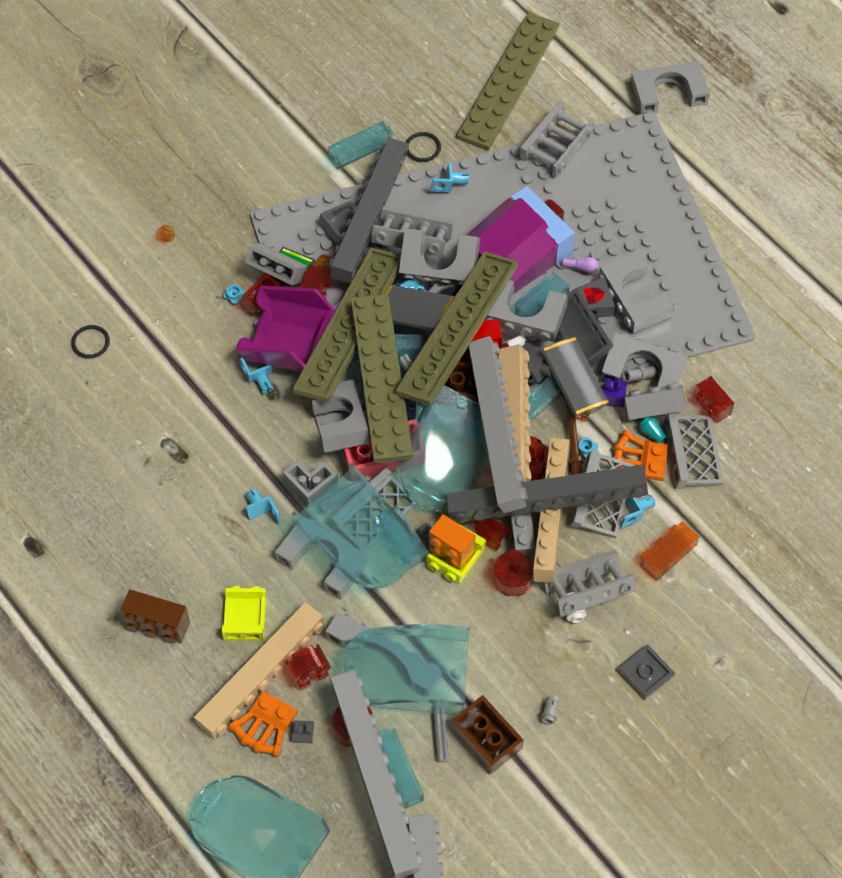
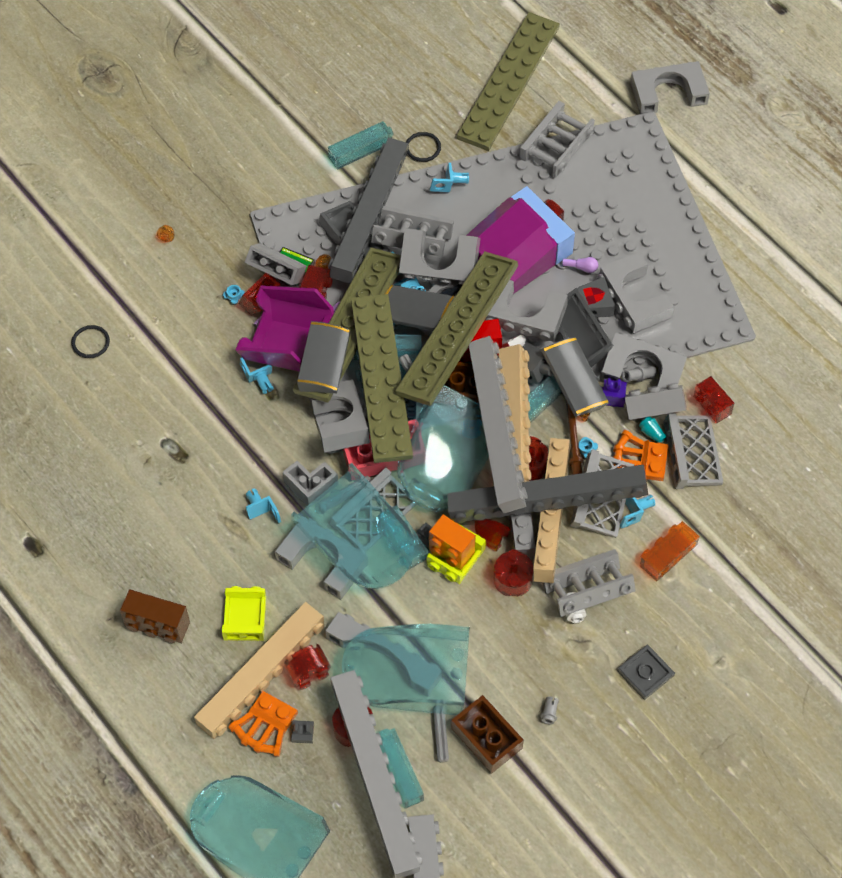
(323, 358): none -> dark grey slope
(536, 298): clear light blue brick -> none

